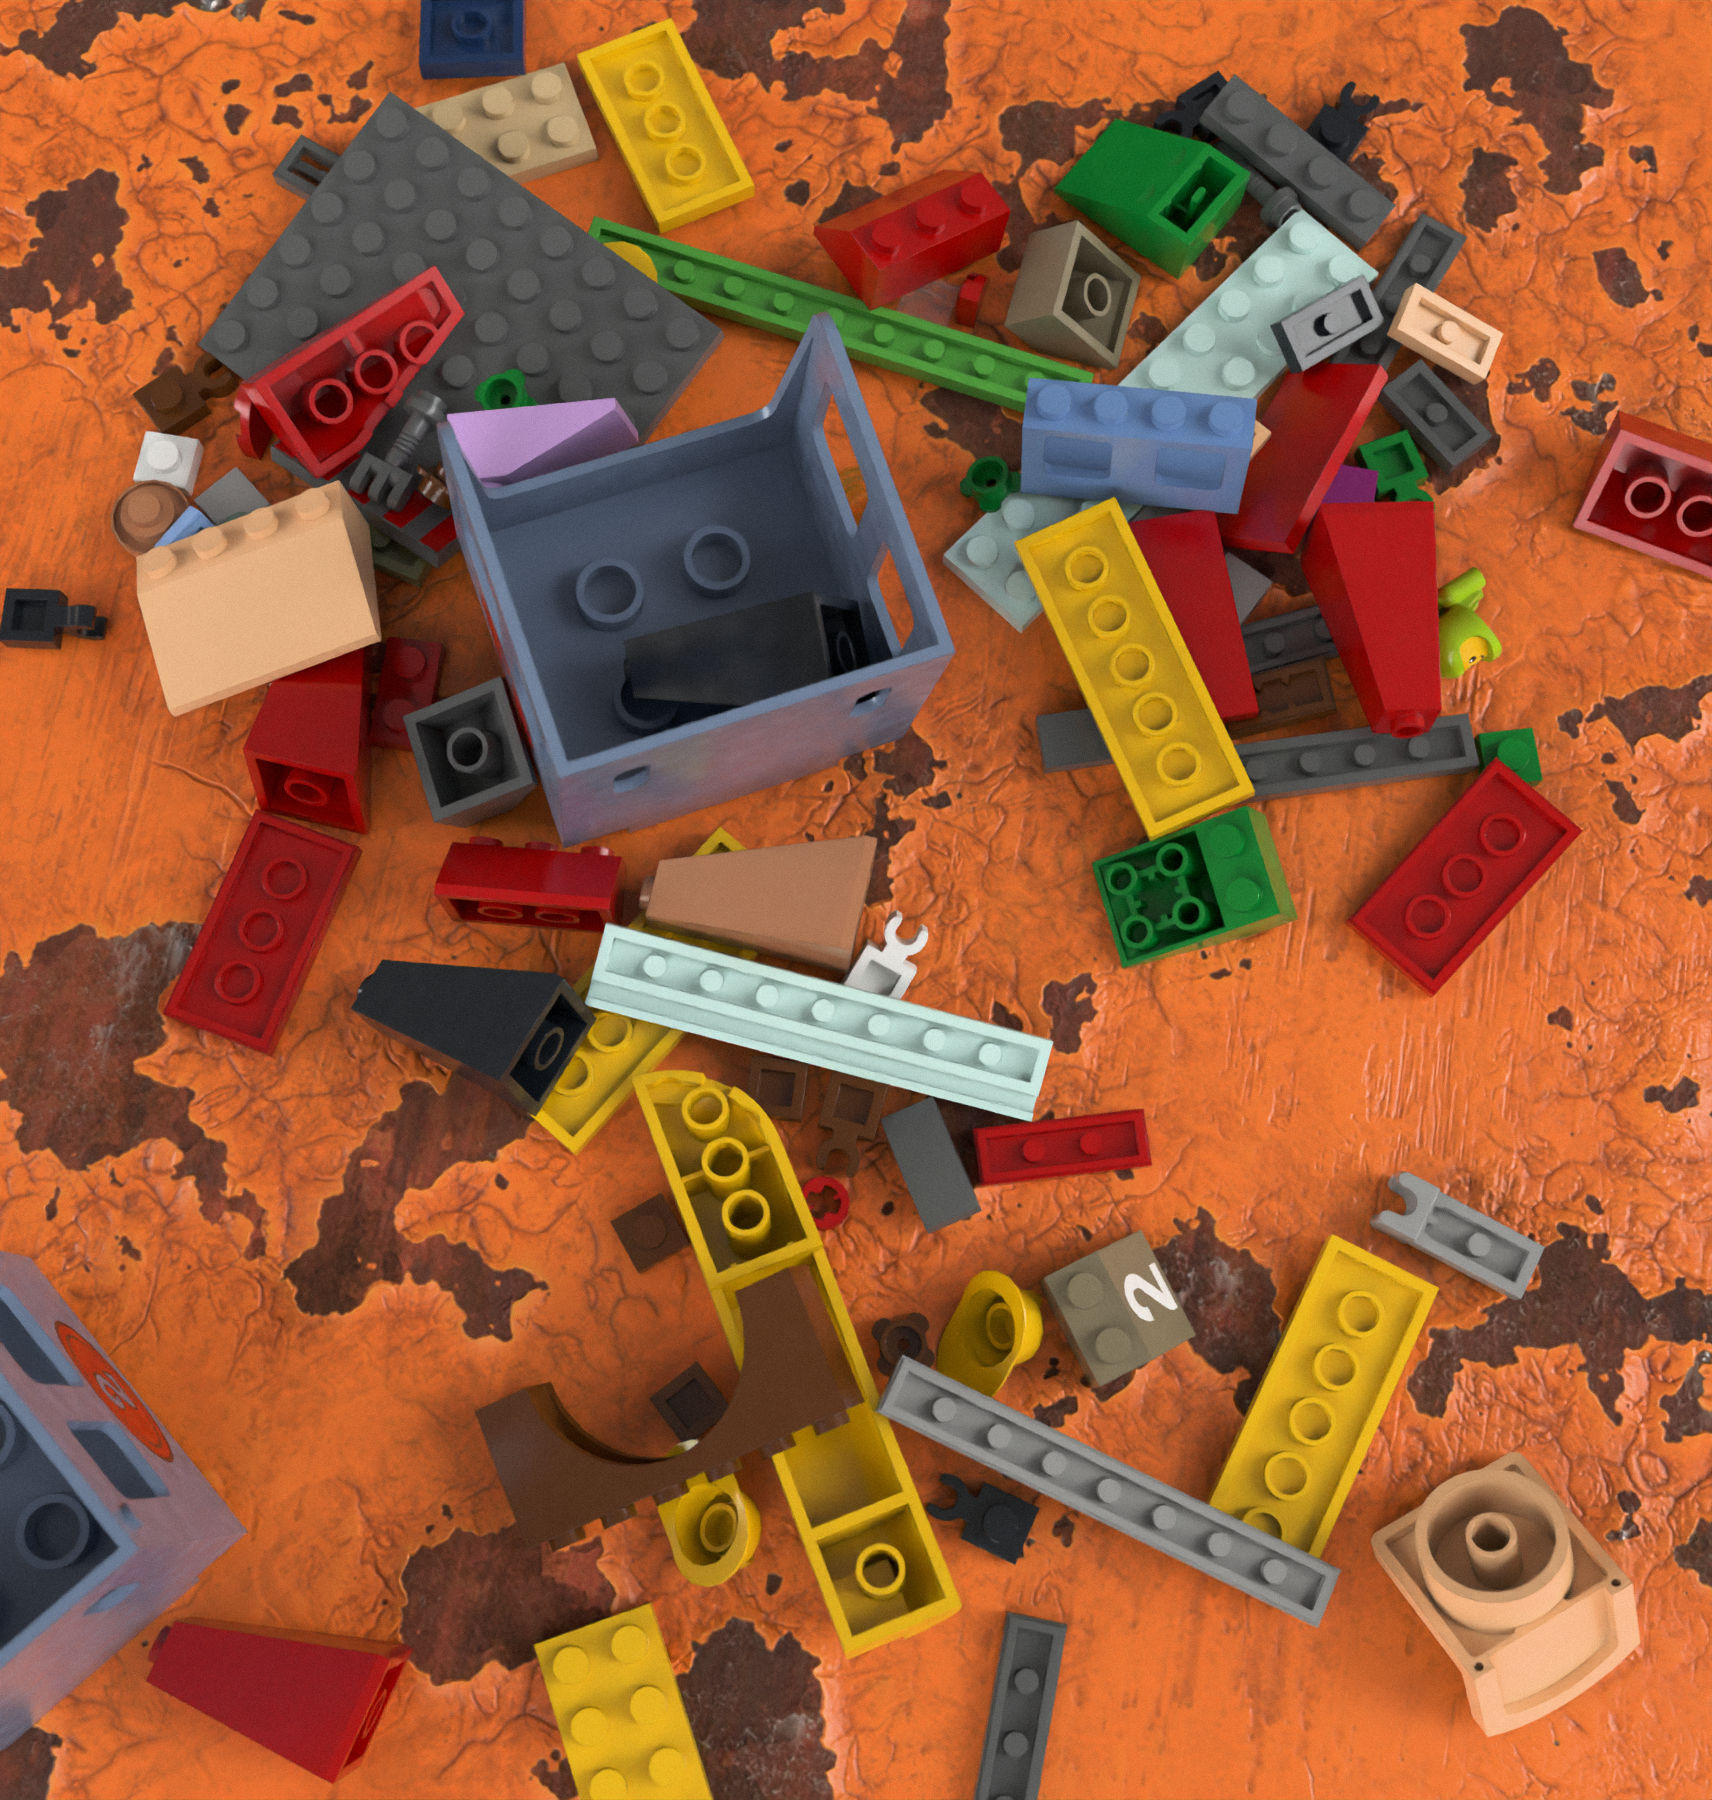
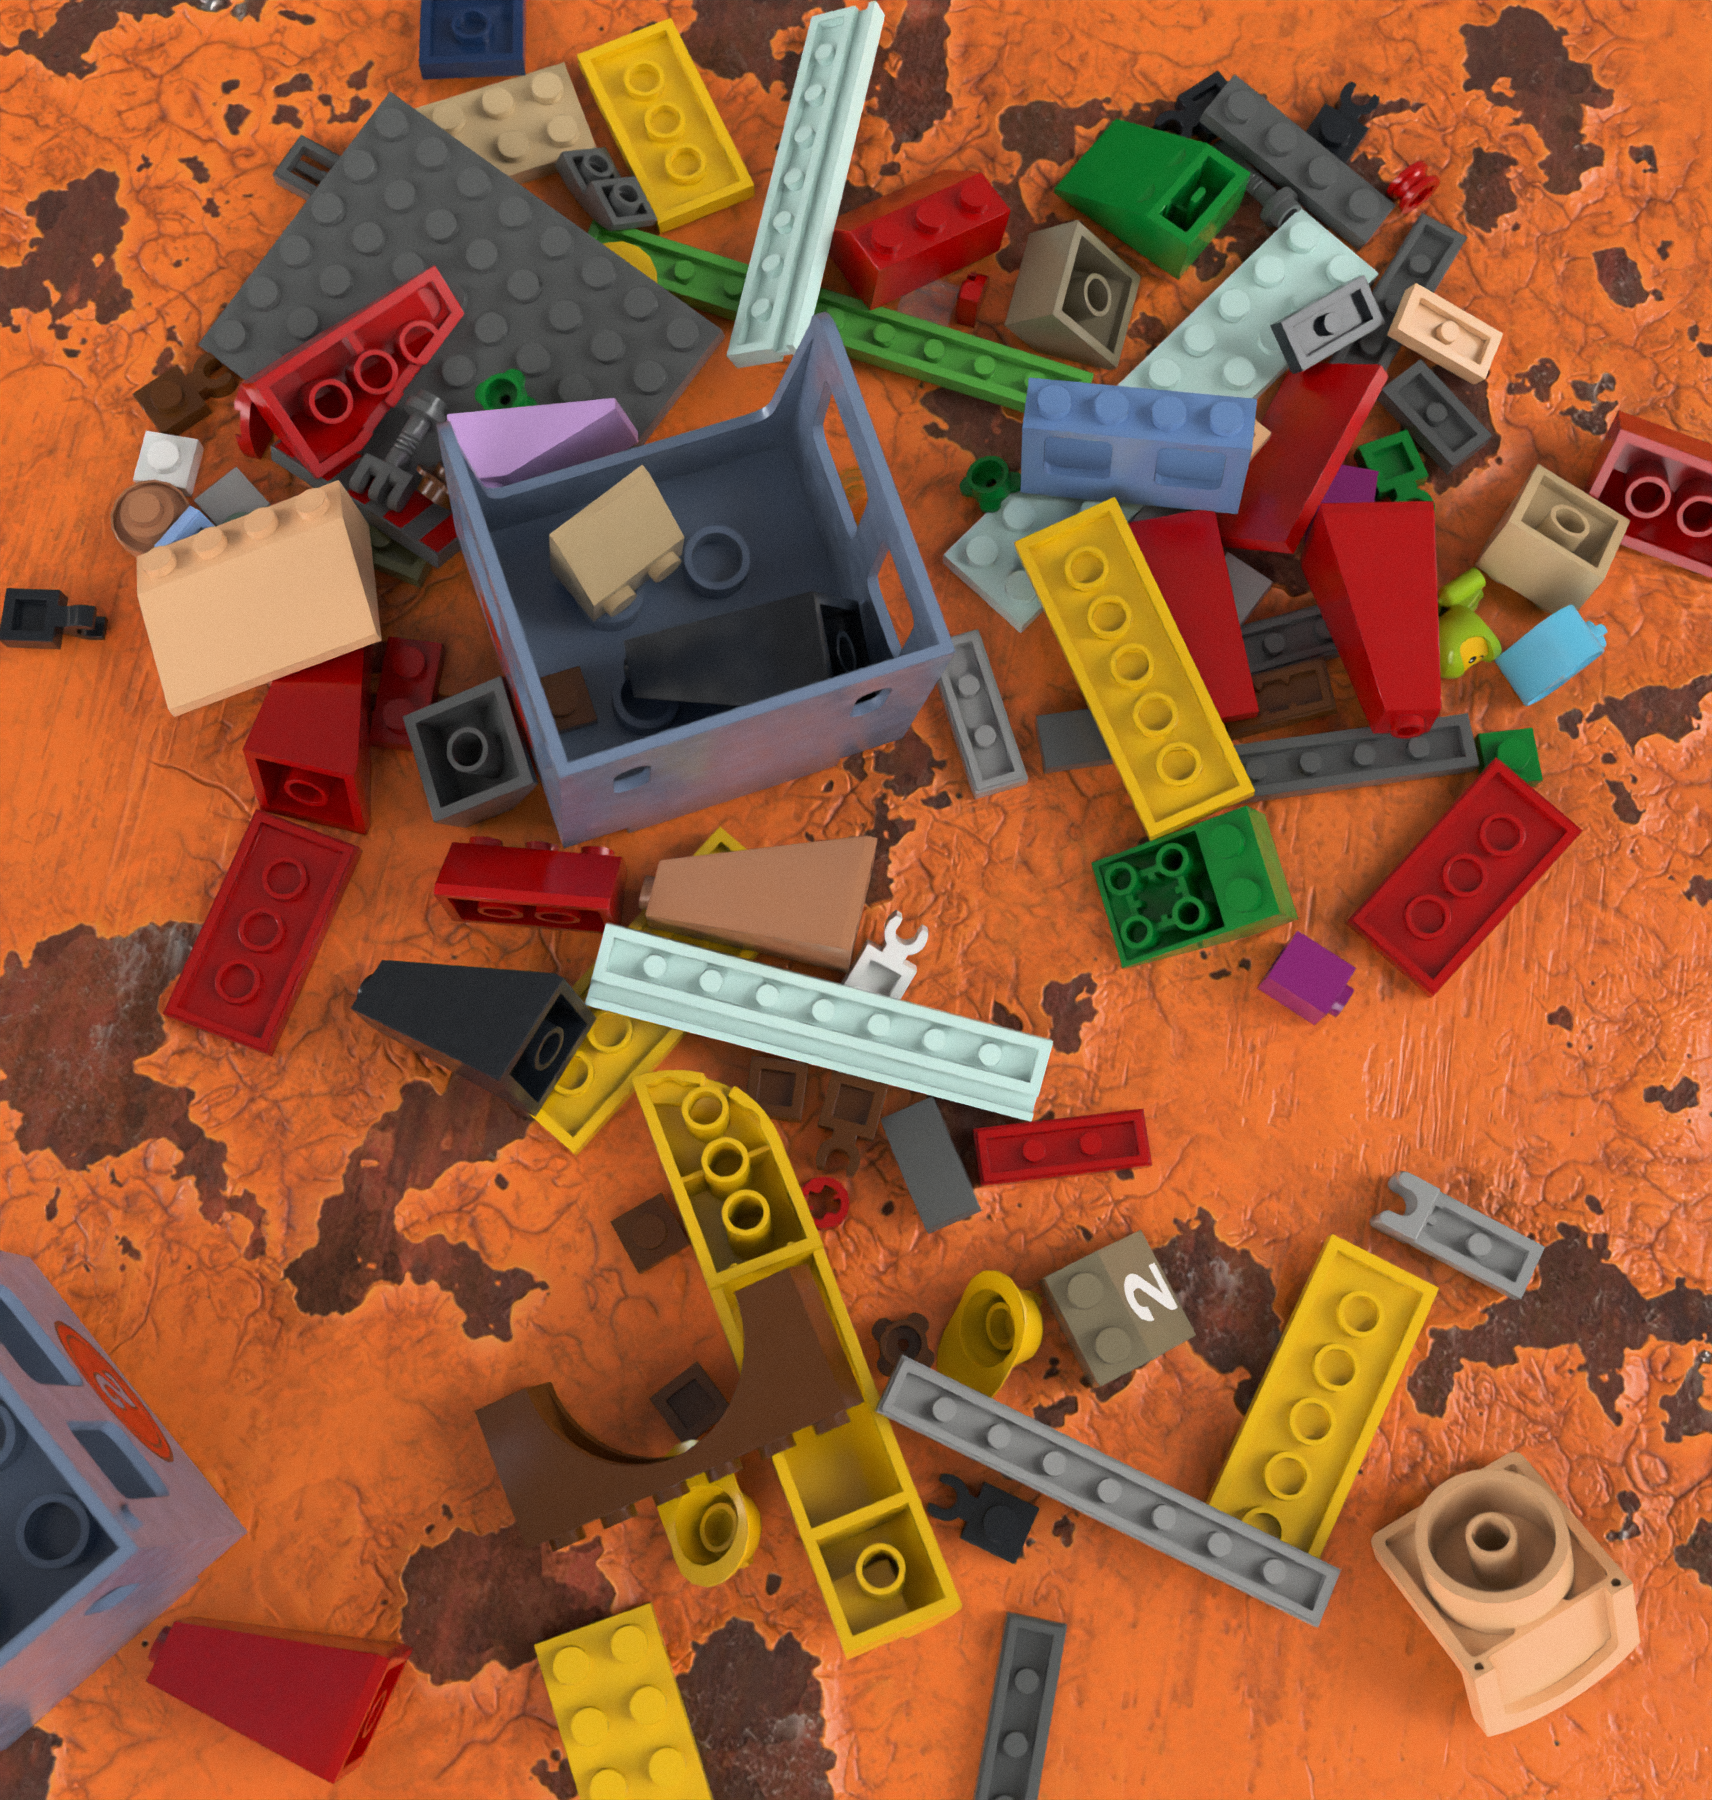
(568, 700): none -> reddish brown plate
(601, 191): none -> dark grey slope
(616, 546): none -> tan slope
(806, 186): none -> light aqua plate
(980, 719): none -> light grey tile
(1308, 979): none -> magenta brick
(1413, 187): none -> red bush
(1551, 654): none -> medium azure beam
(1553, 543): none -> tan slope

